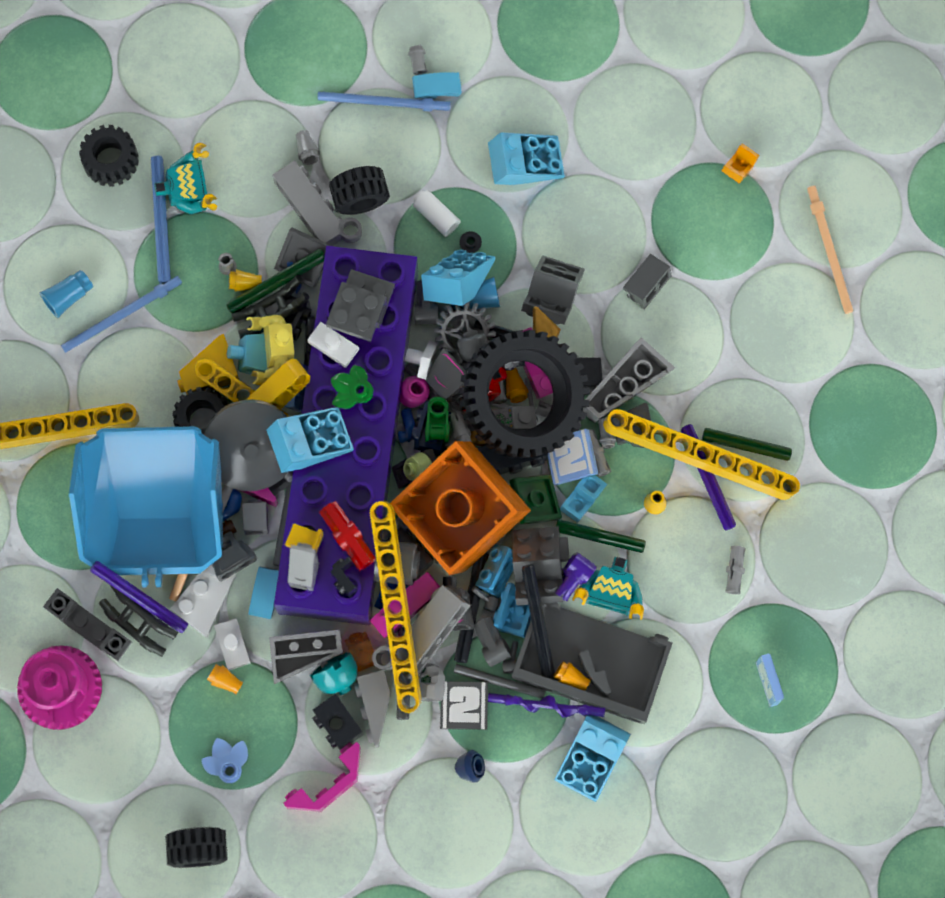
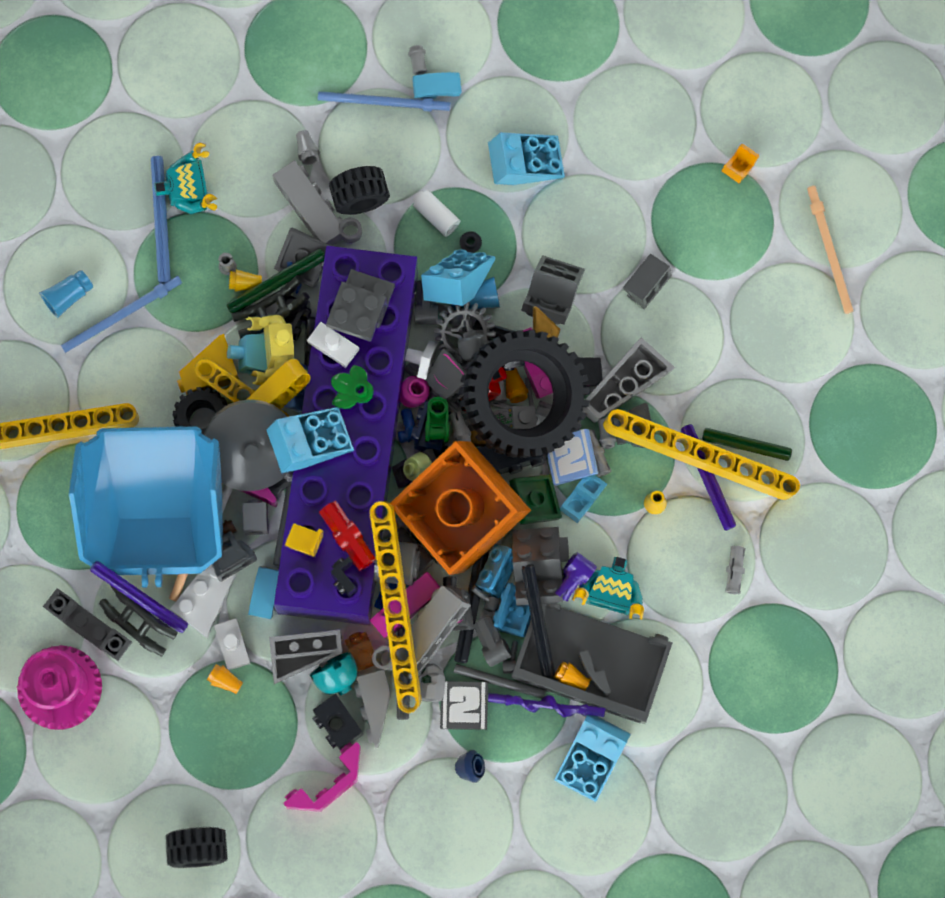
(104, 139): black tyre -> none
(224, 757): light blue plate -> none
(233, 505): blue arm -> none
(303, 567): light grey slope -> none
(601, 536): dark green axle -> none
(769, 680): light blue tile -> none

